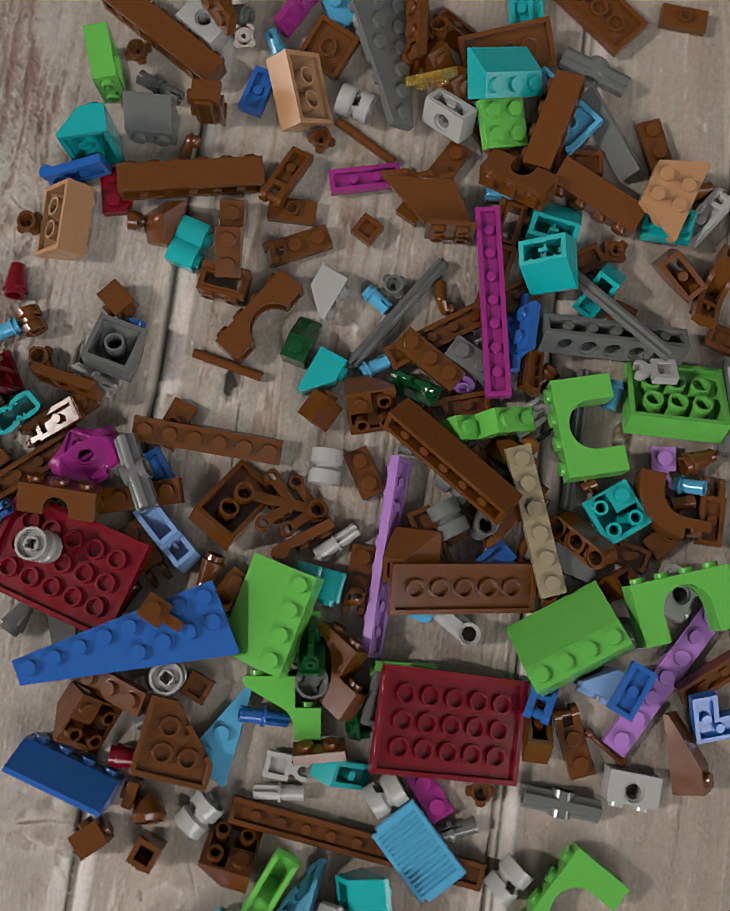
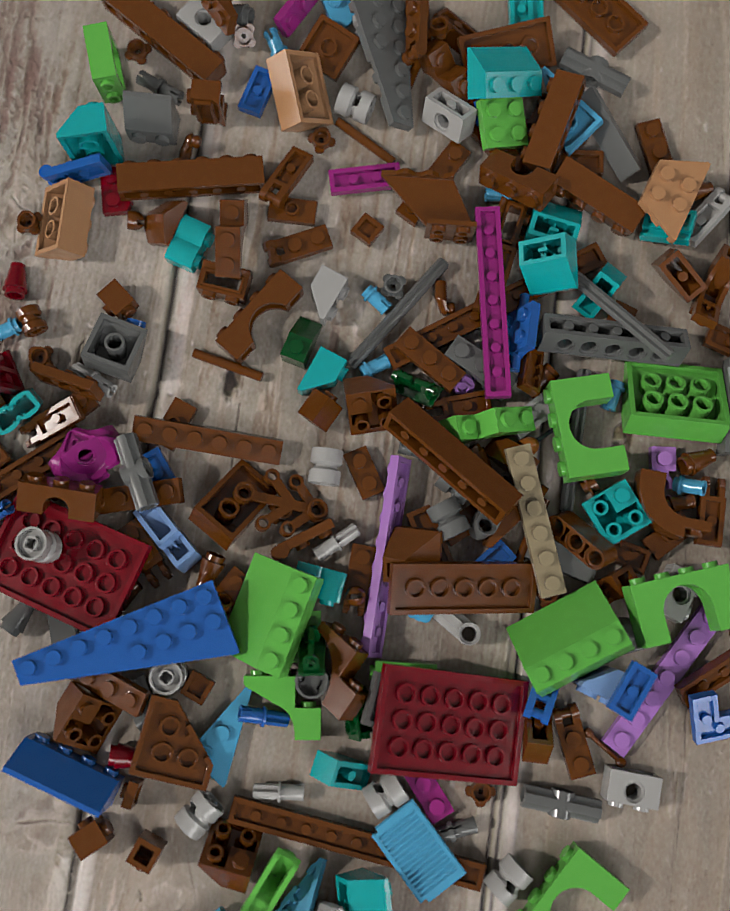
(148, 810): reddish brown cone -> none
(158, 611): reddish brown plate -> none
(280, 765): light grey plate -> none
(319, 751): reddish brown plate -> none
(438, 76): clear yellow plate -> none
(615, 257): reddish brown plate -> none
(658, 370): light grey plate -> none
(683, 19): reddish brown plate -> none
(686, 763): reddish brown slope -> none

